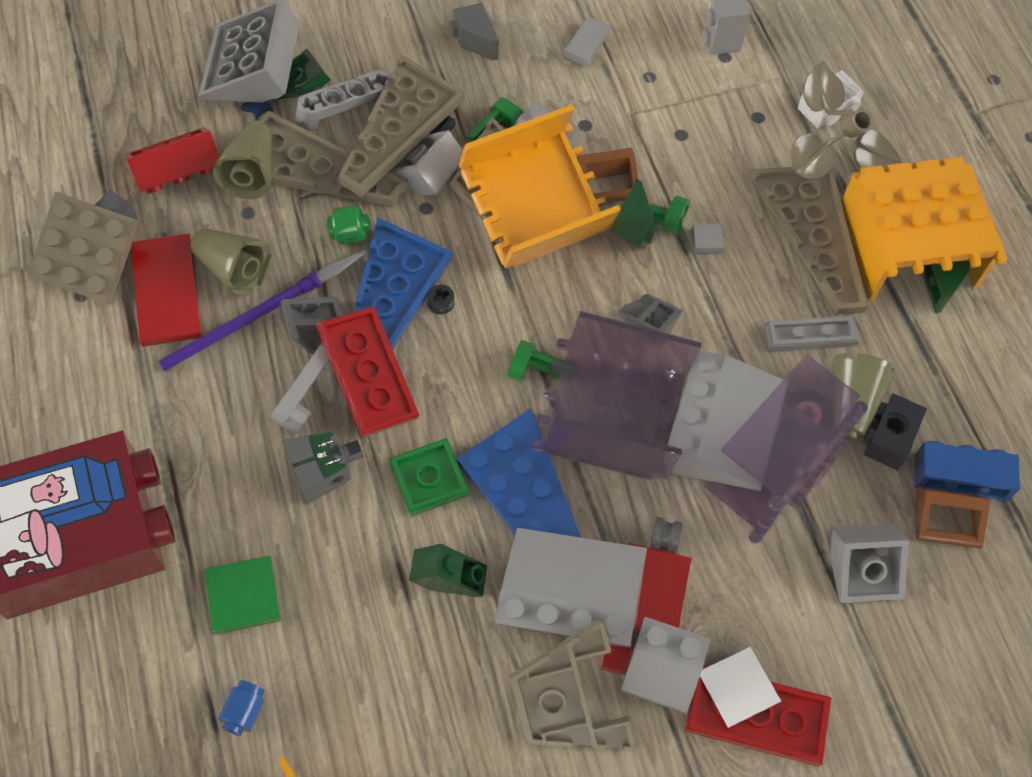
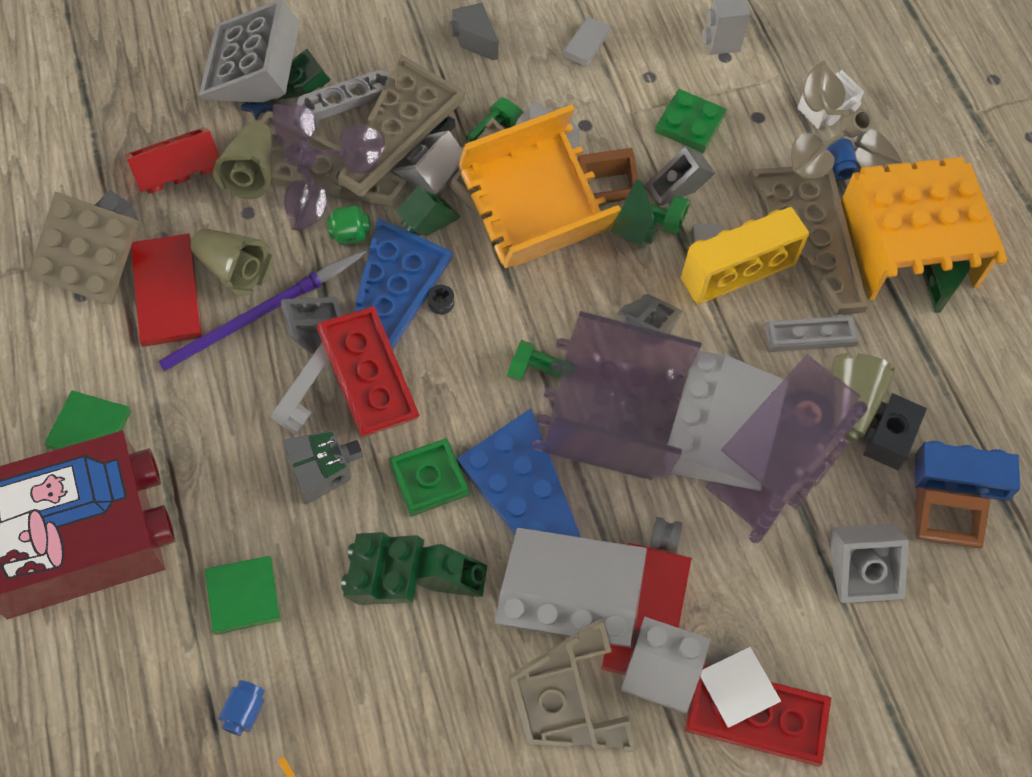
(85, 419): none -> green tile
(296, 124): none -> plant
(382, 569): none -> dark green plate
(426, 212): none -> dark green slope
(680, 176): none -> dark grey slope
(690, 120): none -> green plate
(743, 255): none -> yellow brick
(844, 159): none -> blue brick

